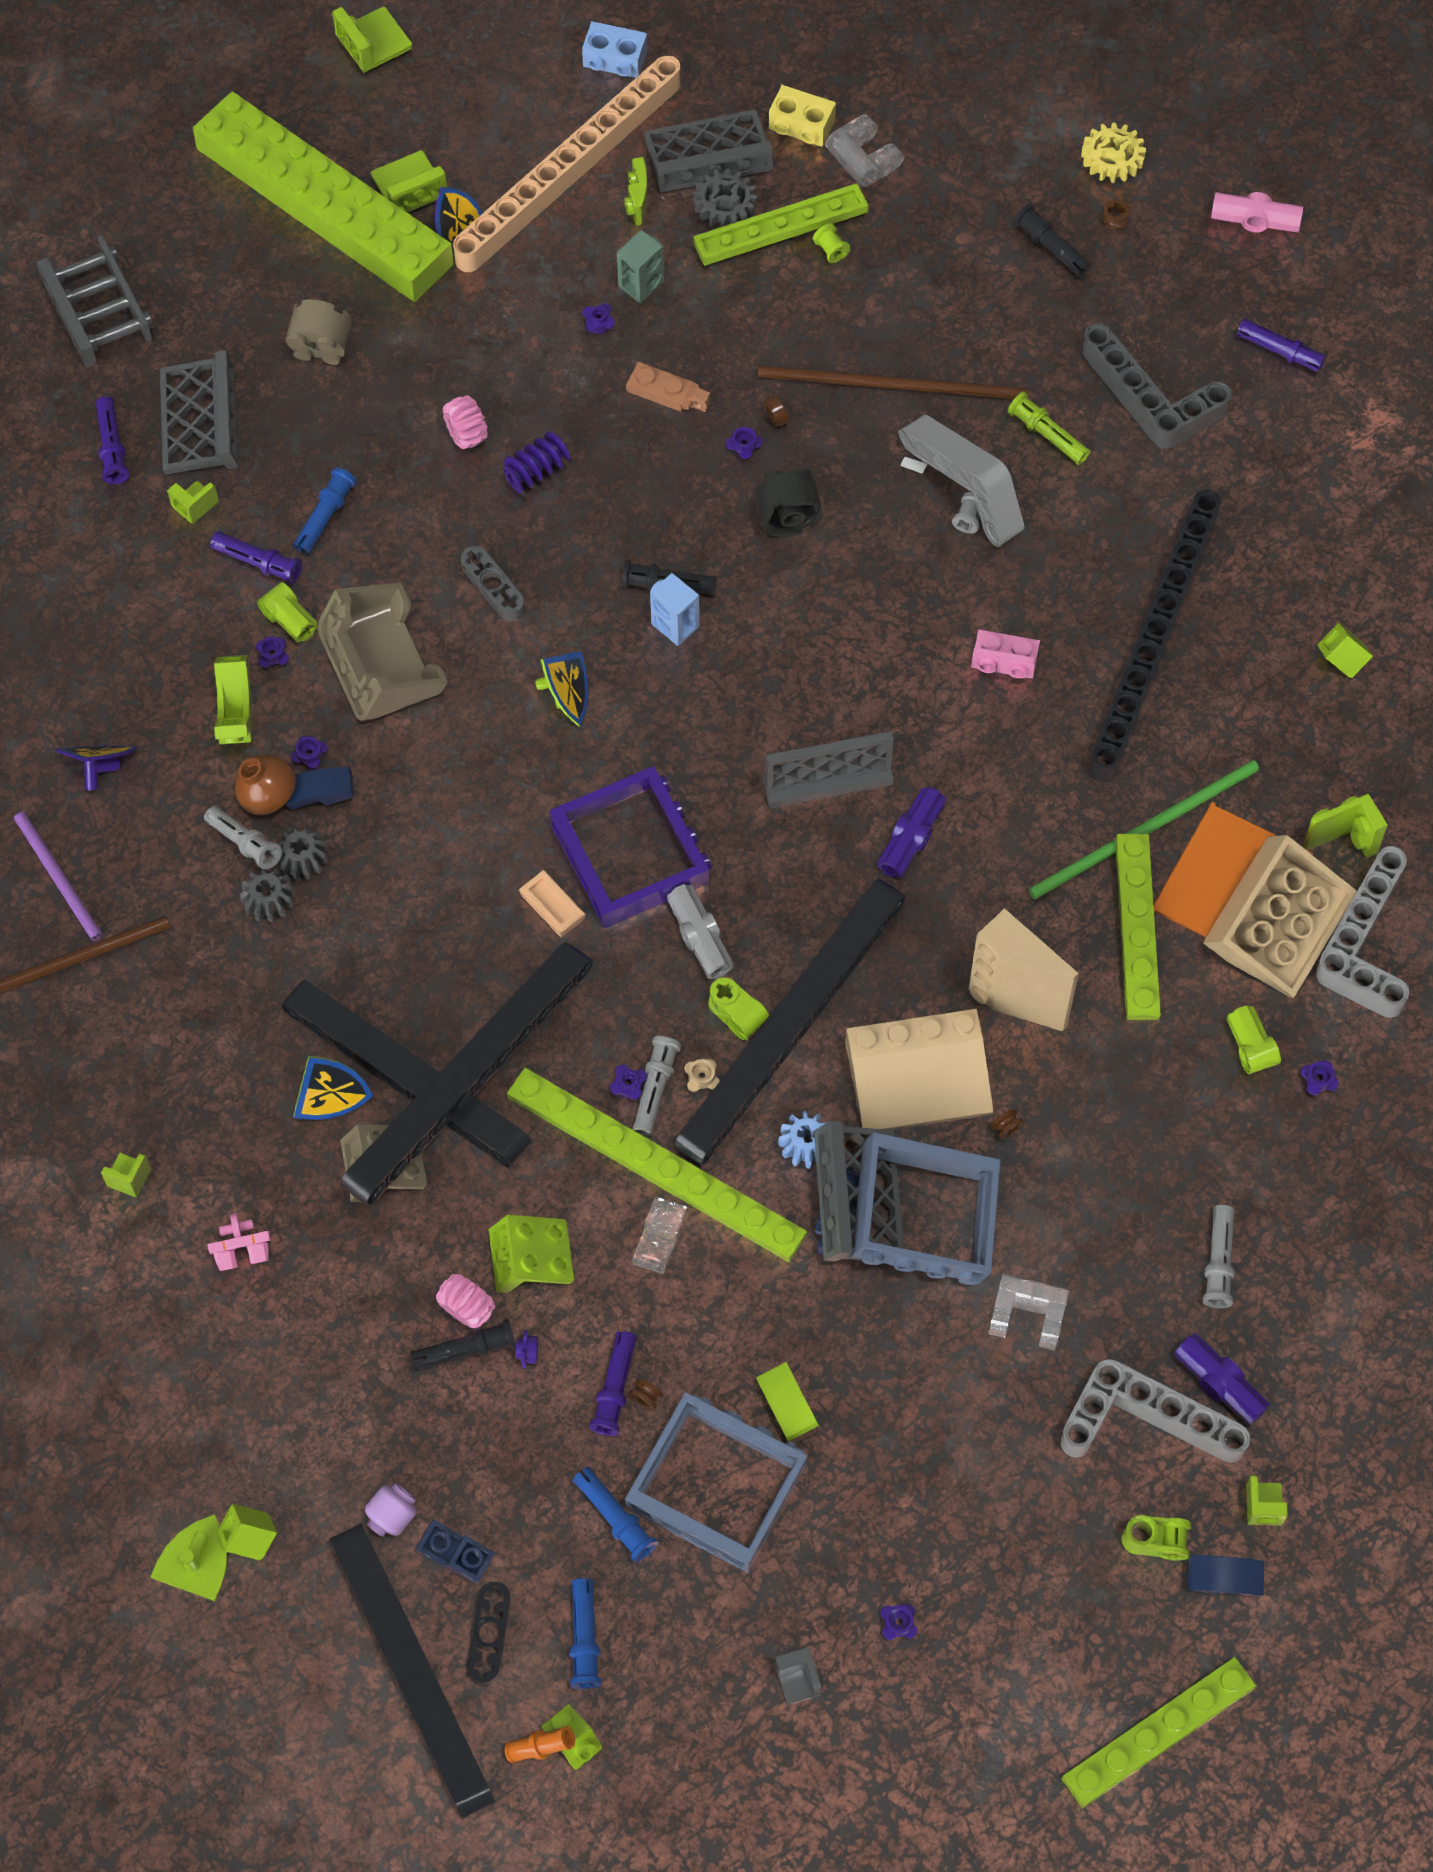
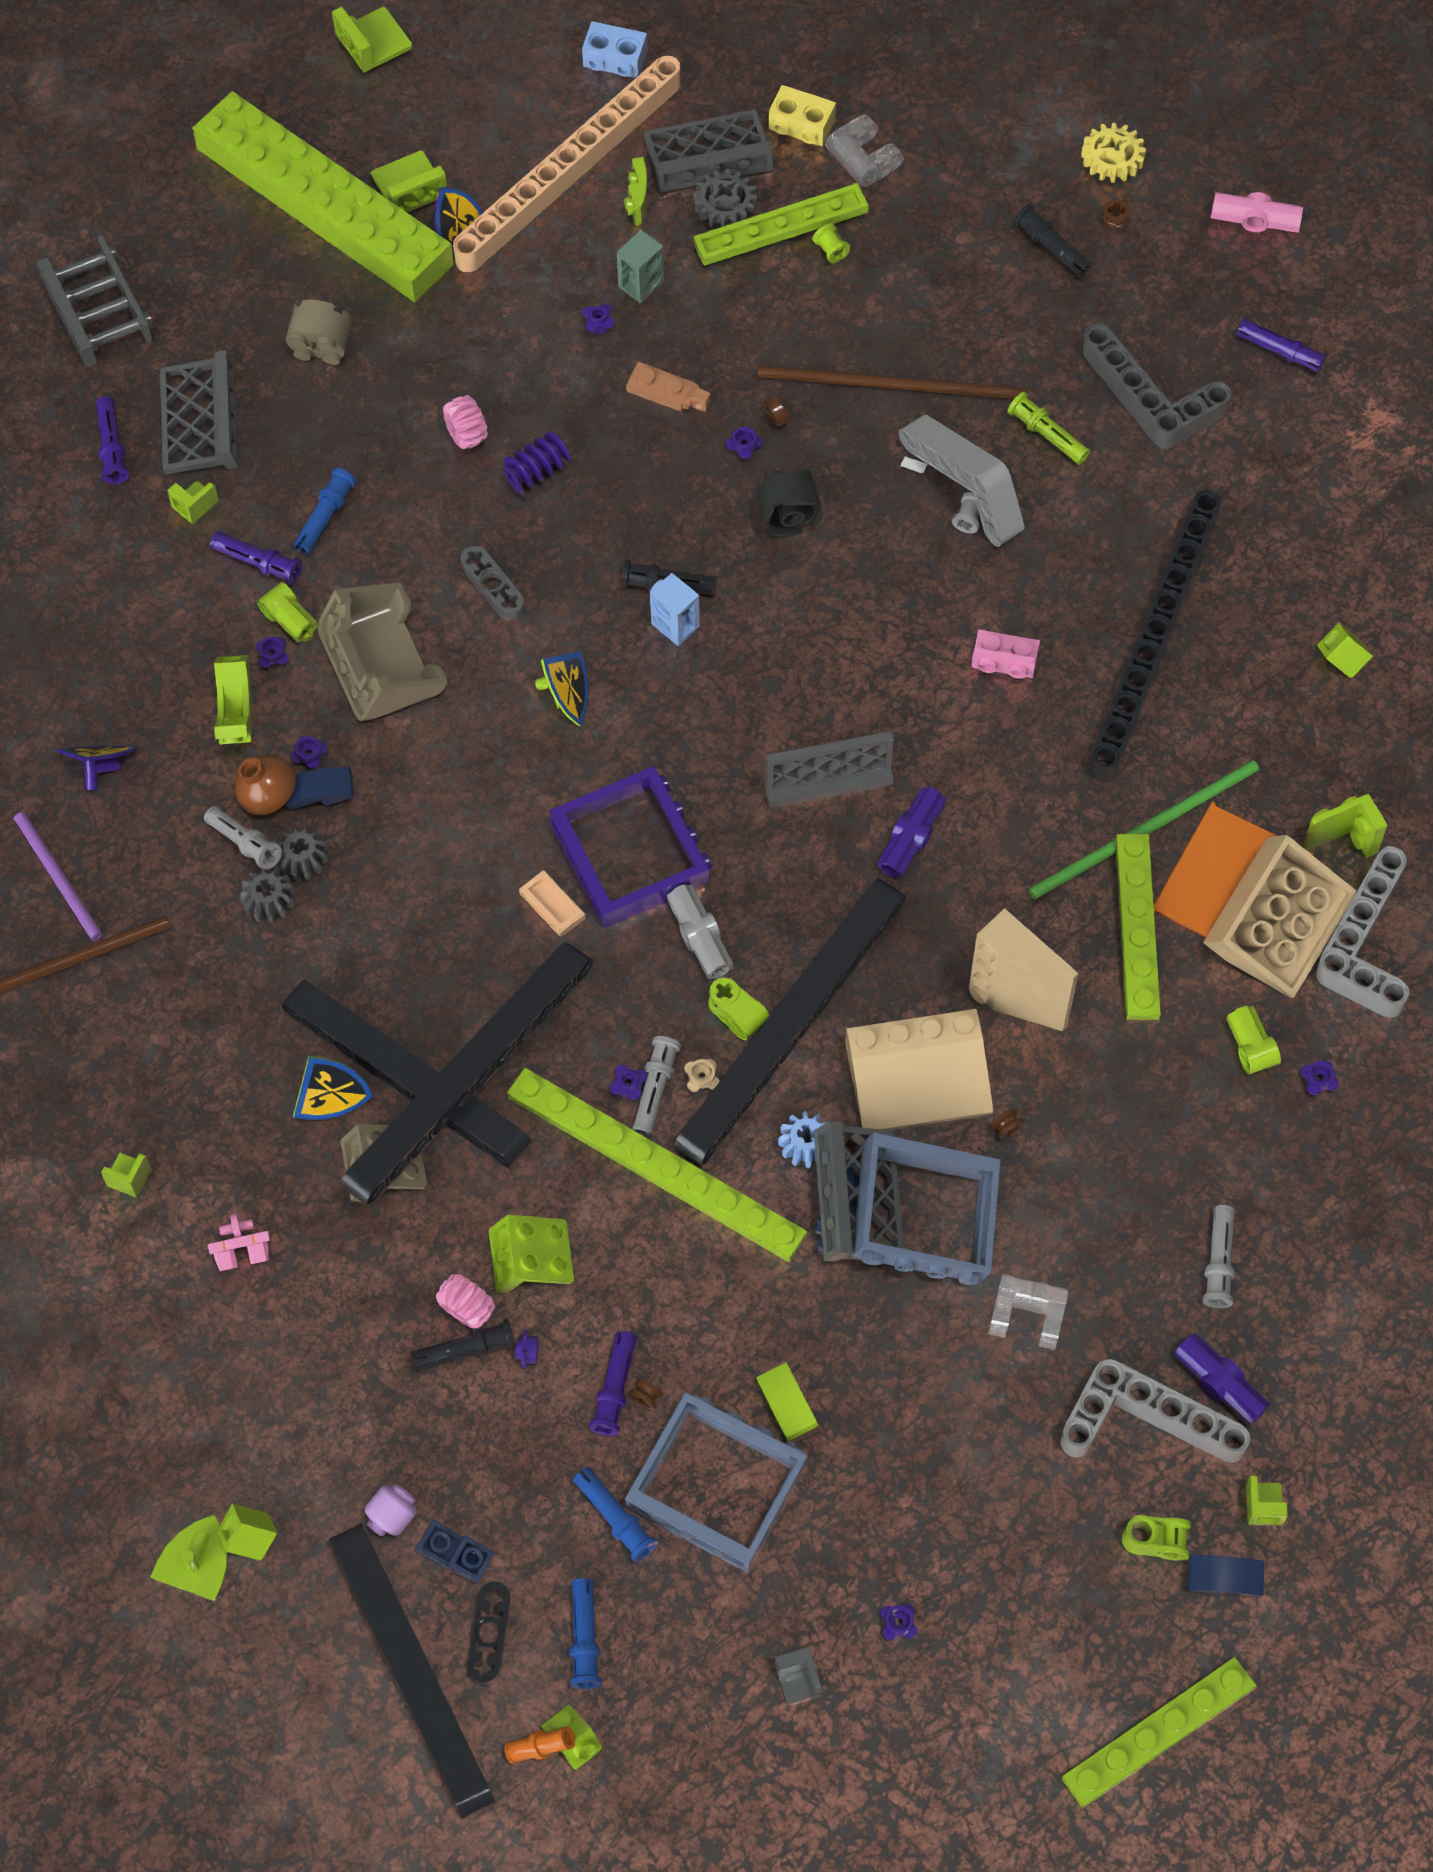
(659, 1235): clear slope -> none

